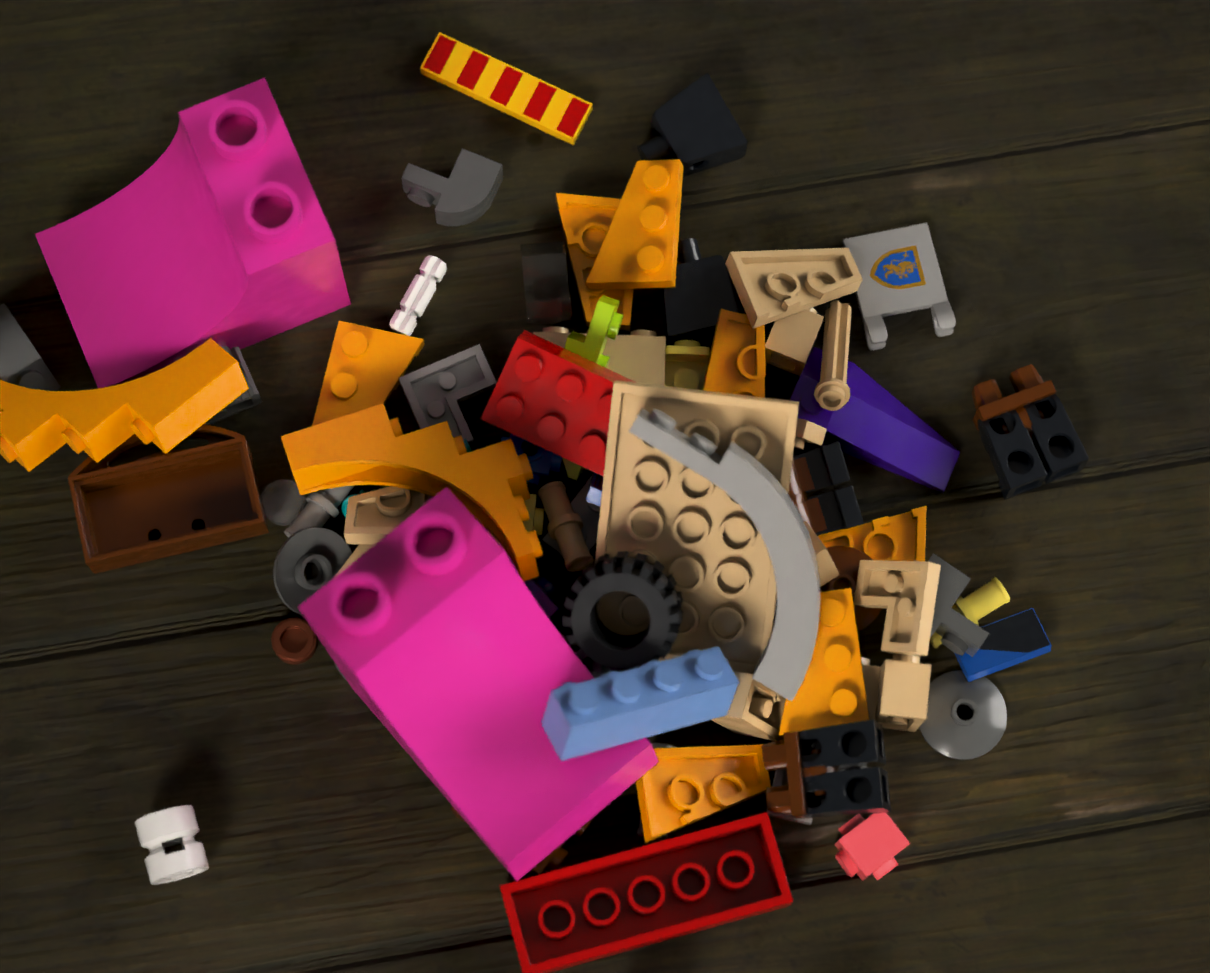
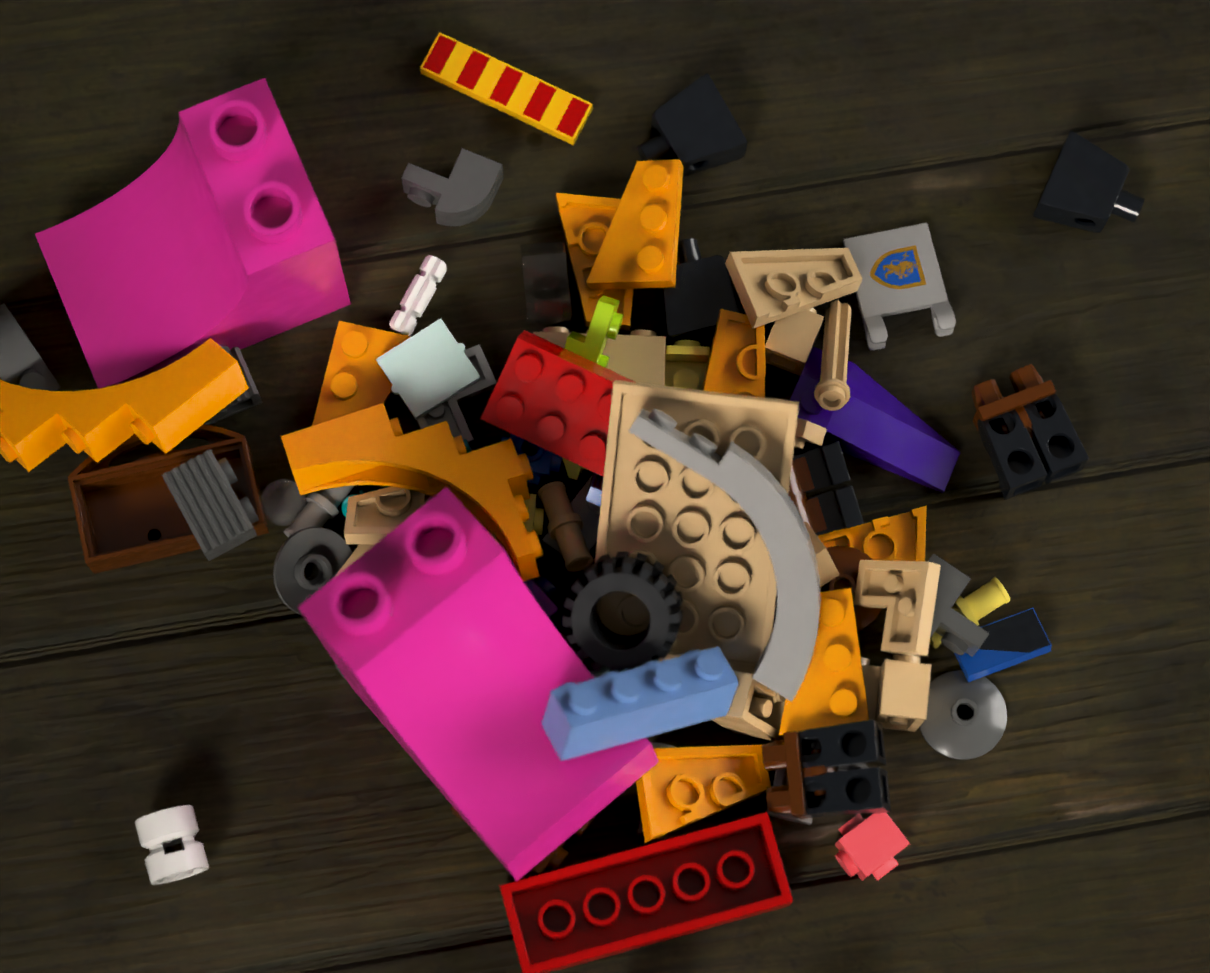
(210, 503): none -> dark grey brick
(294, 641): copper tile -> none
(428, 369): none -> light aqua piece
(1086, 188): none -> black torso

